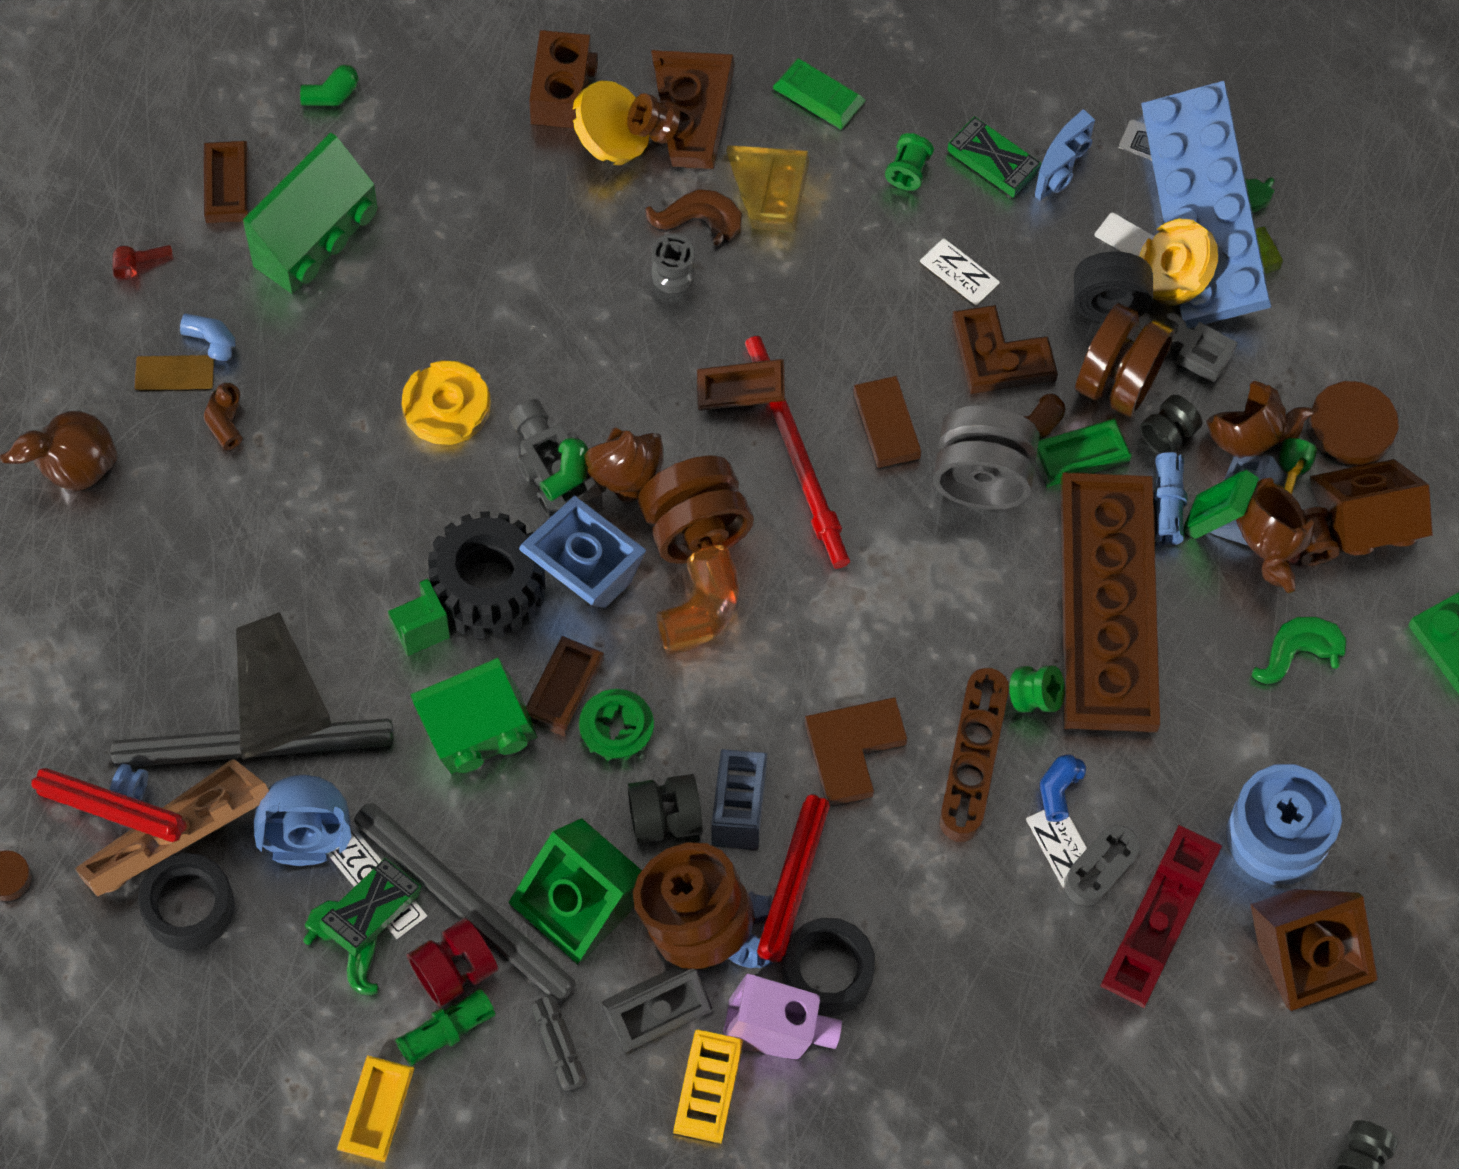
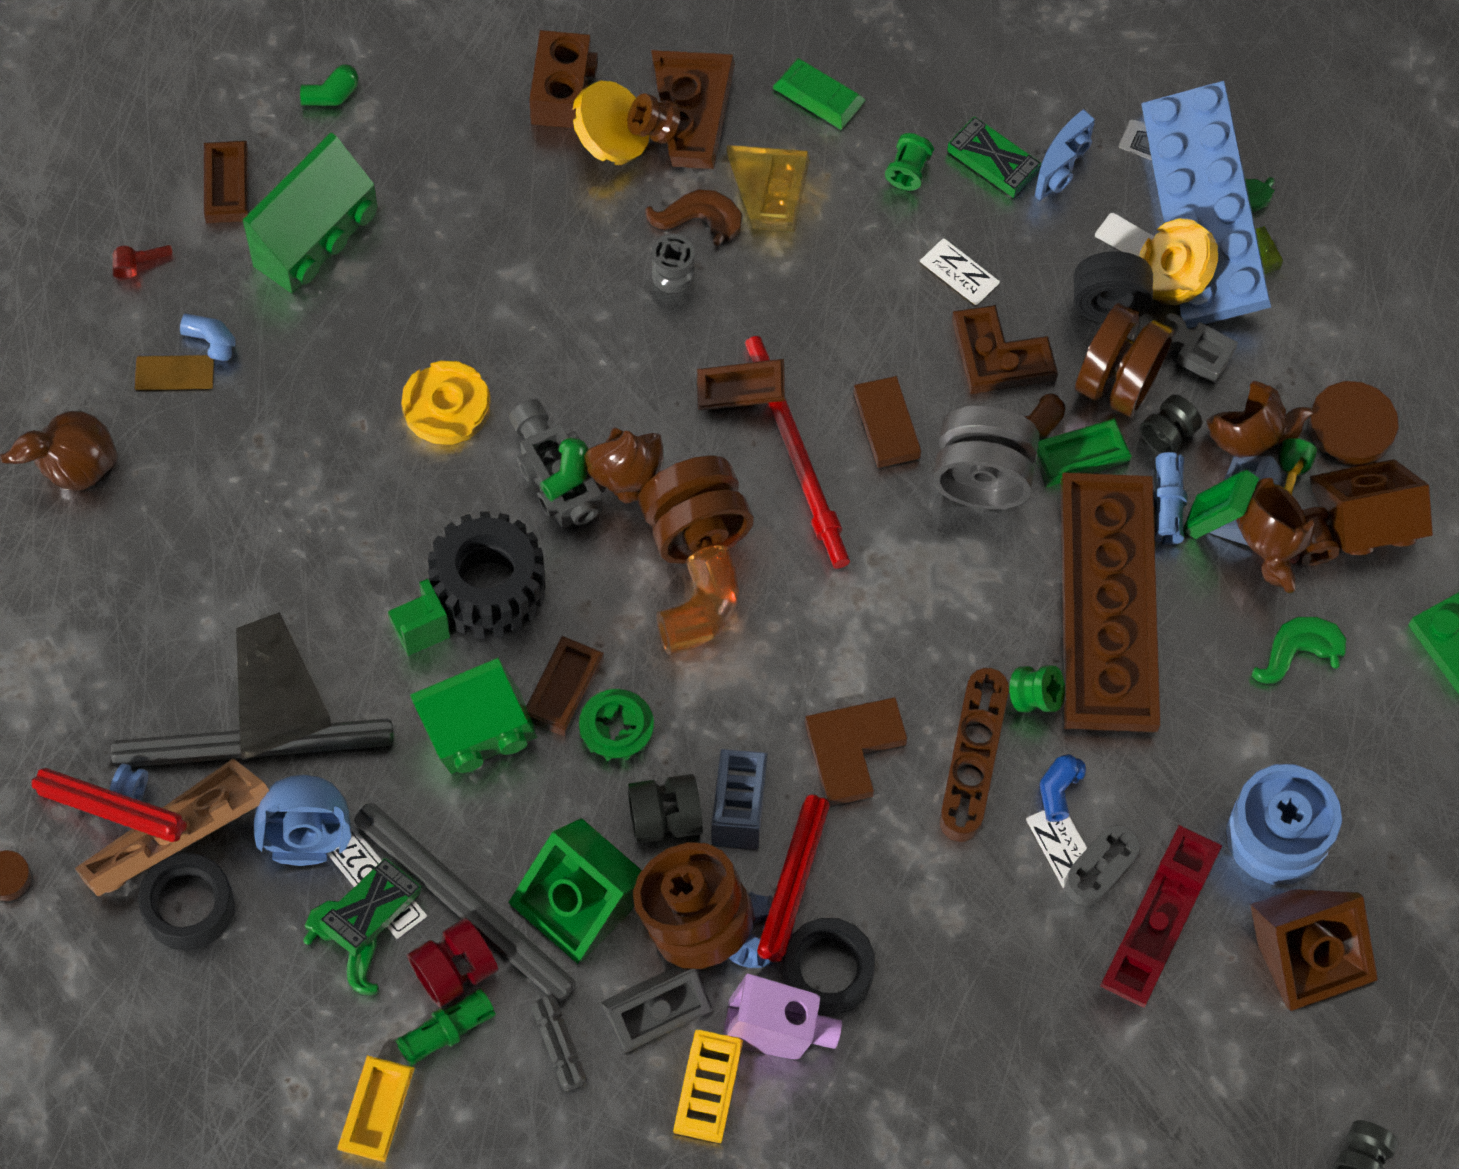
(220, 414): reddish brown arm -> none
(585, 553): medium blue slope -> none

